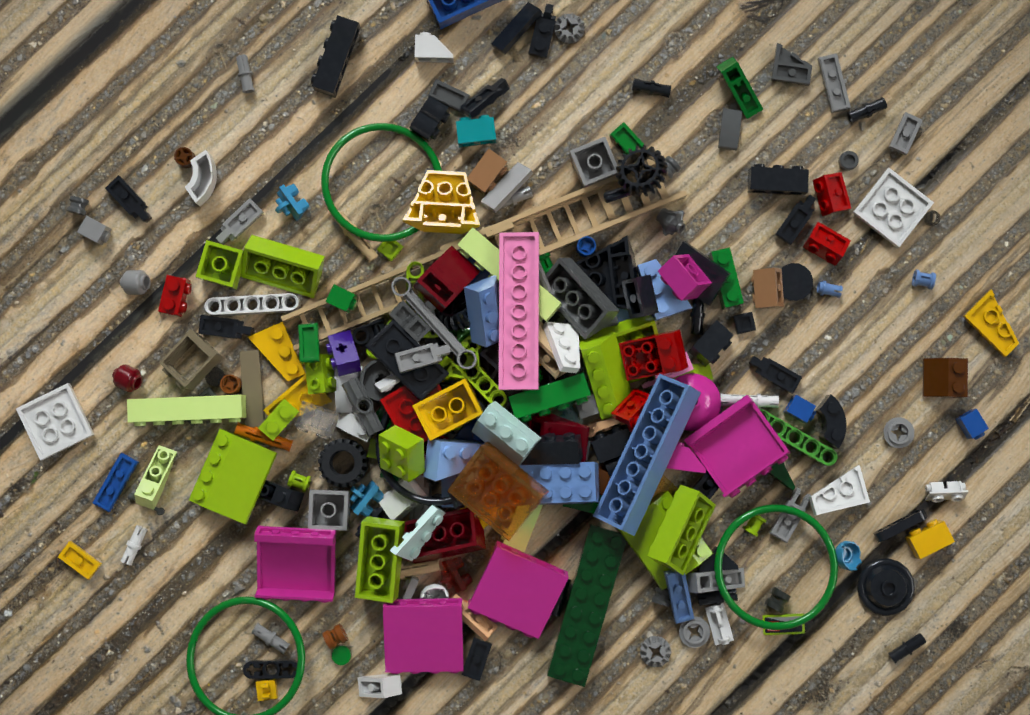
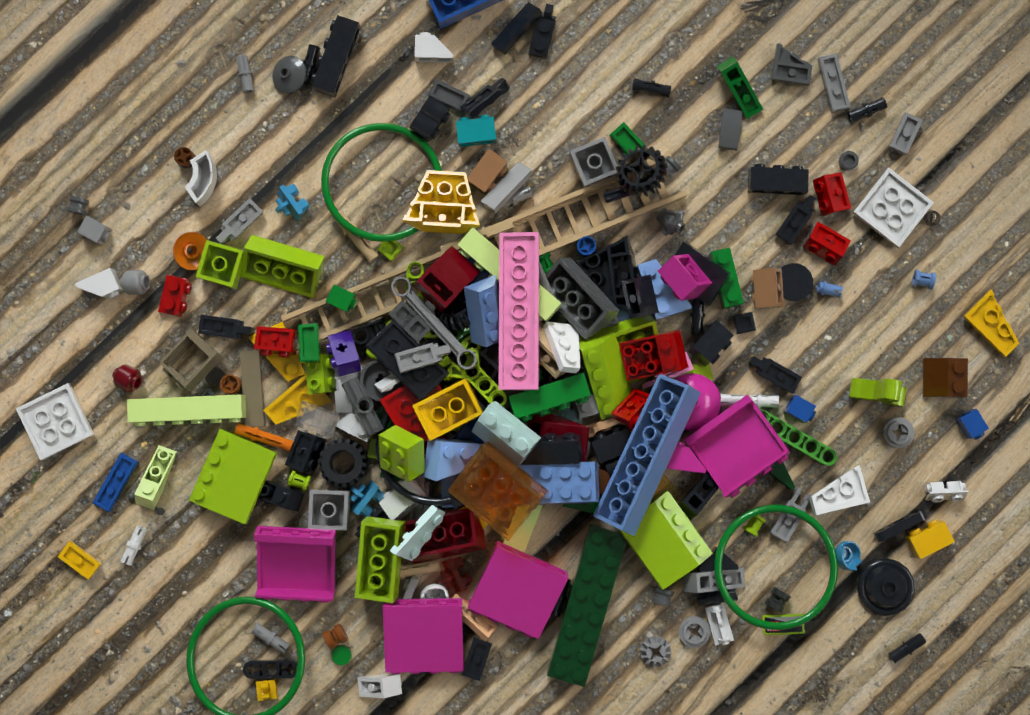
(103, 284): none -> white slope
(128, 199): black hinge -> none
(196, 243): none -> orange dish
(243, 304): white beam -> none
(275, 341): none -> red bracket
(278, 419): lime brick -> none
(295, 76): none -> dark grey dish
(305, 452): none -> black bracket
(310, 61): none -> black pin
(564, 35): light grey gear -> none
(679, 596): medium blue tile -> none
(681, 529): lime slope -> none
(833, 421): black brick -> none
(883, 390): none -> lime beam

